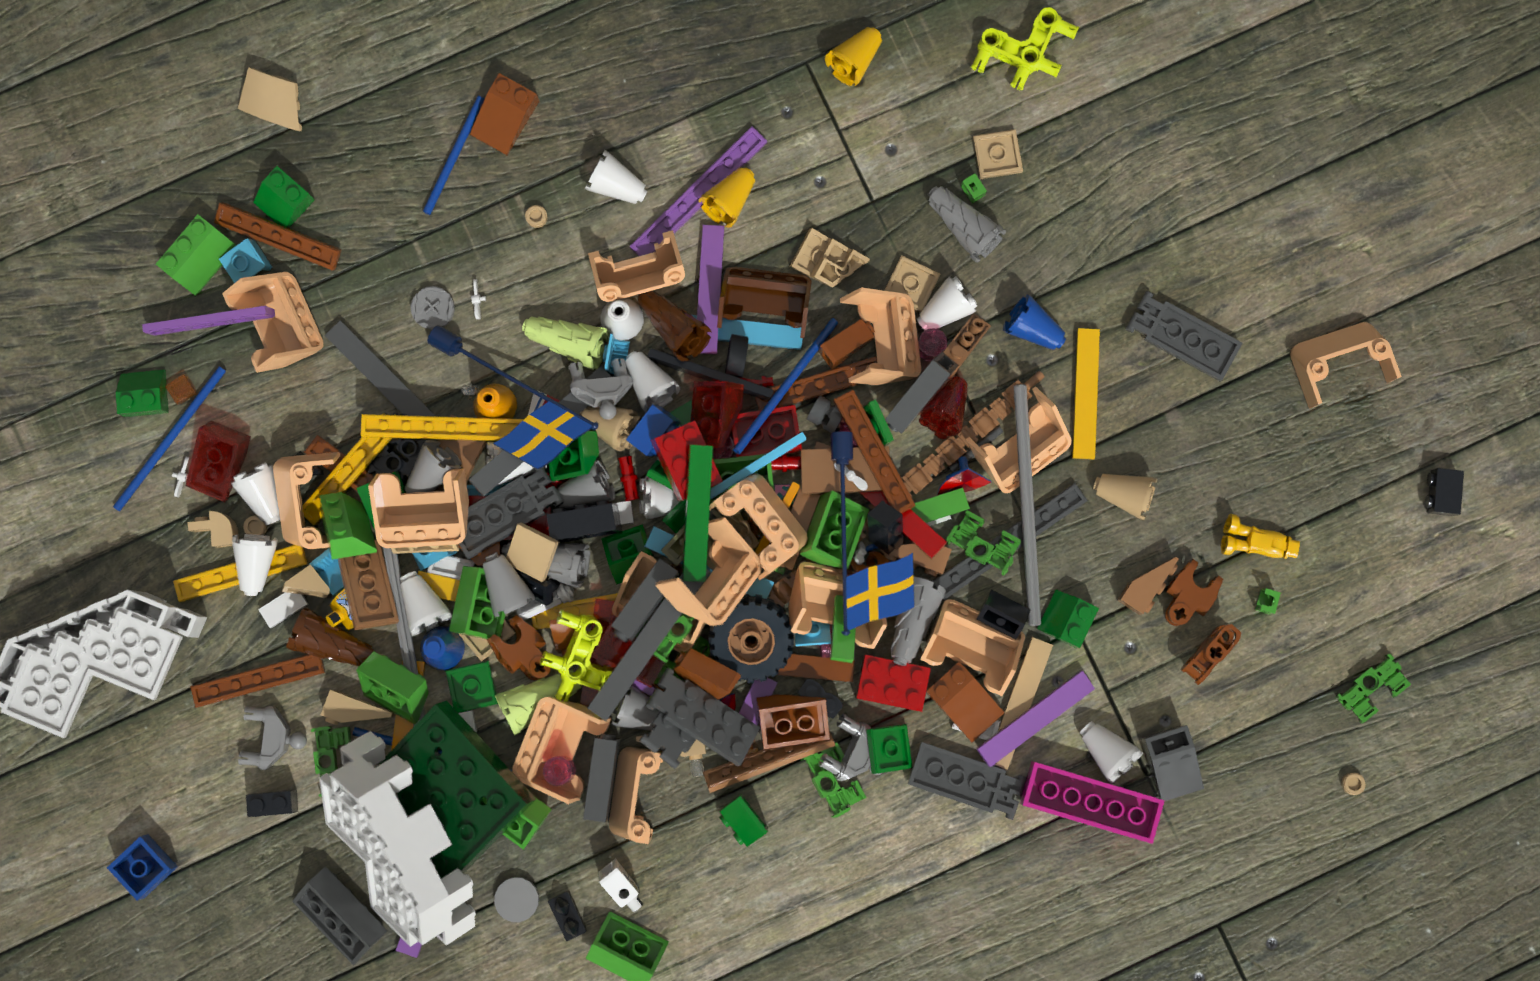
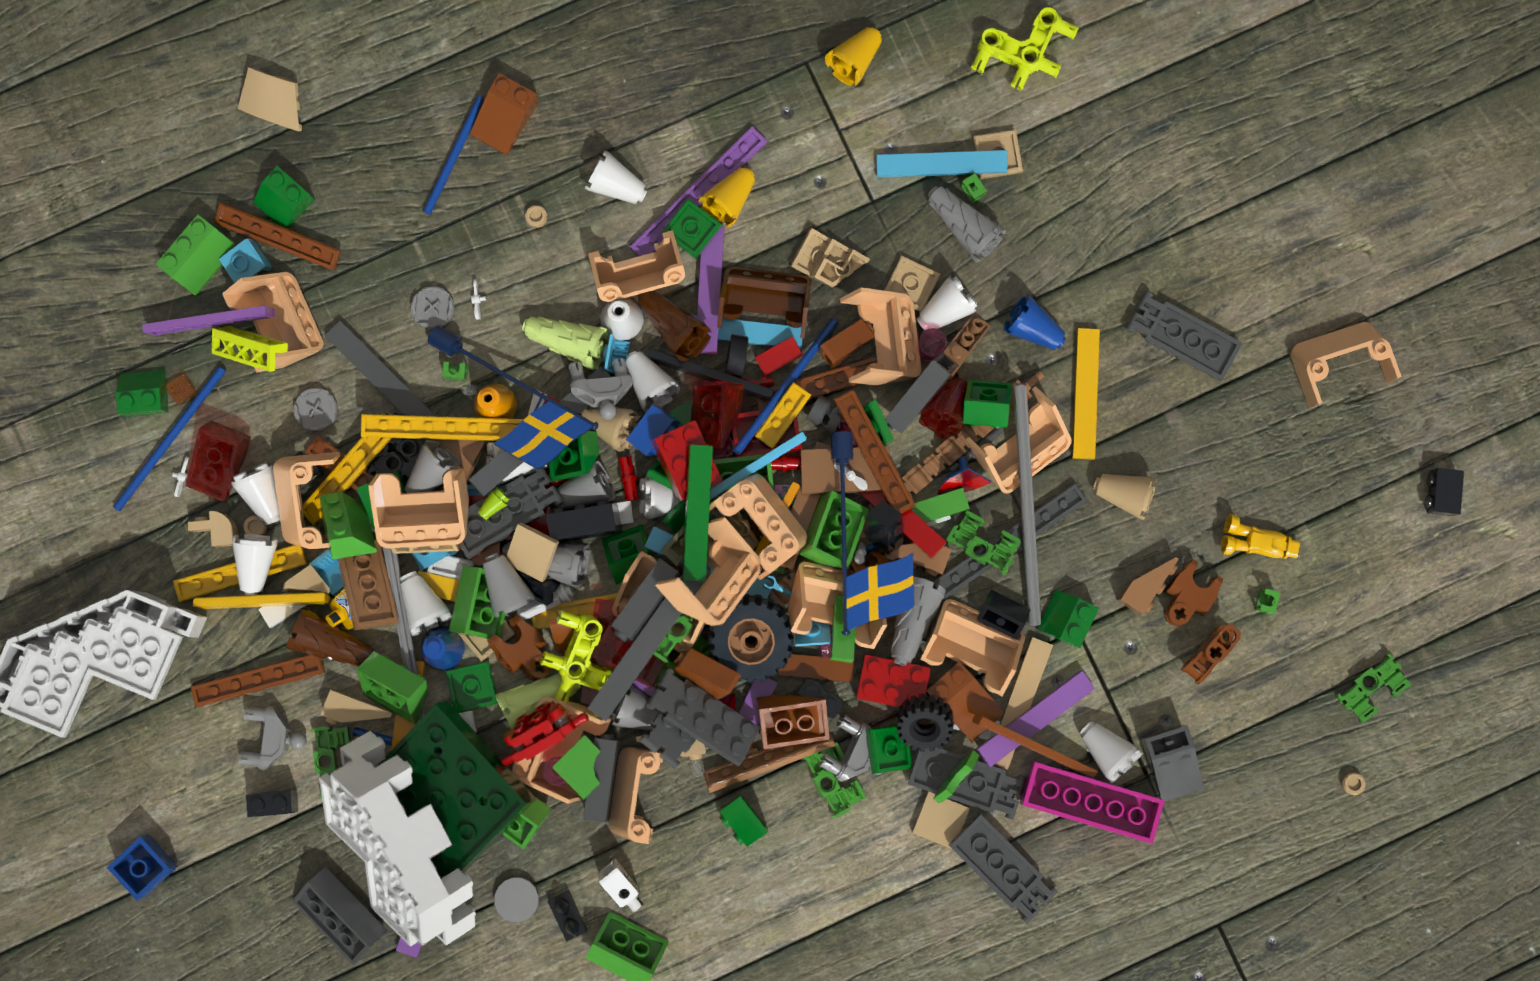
(244, 341): none -> neon yellow fence
(262, 600): none -> yellow tile
(315, 409): none -> light grey tile
(455, 372): none -> bright green piece
(493, 503): none -> lime cone
(539, 731): none -> red piece
(578, 767): none -> bright green tile
(692, 228): none -> green tile
(776, 586): none -> medium azure hand
(779, 355): none -> red tile
(783, 415): none -> yellow tile
(922, 735): none -> black tyre
(940, 820): none -> tan tile
(942, 164): none -> medium azure tile
(952, 781): none -> bright green tile
(987, 403): none -> green slope
(1002, 867): none -> dark grey hinge
(1039, 748): none -> dark orange tile

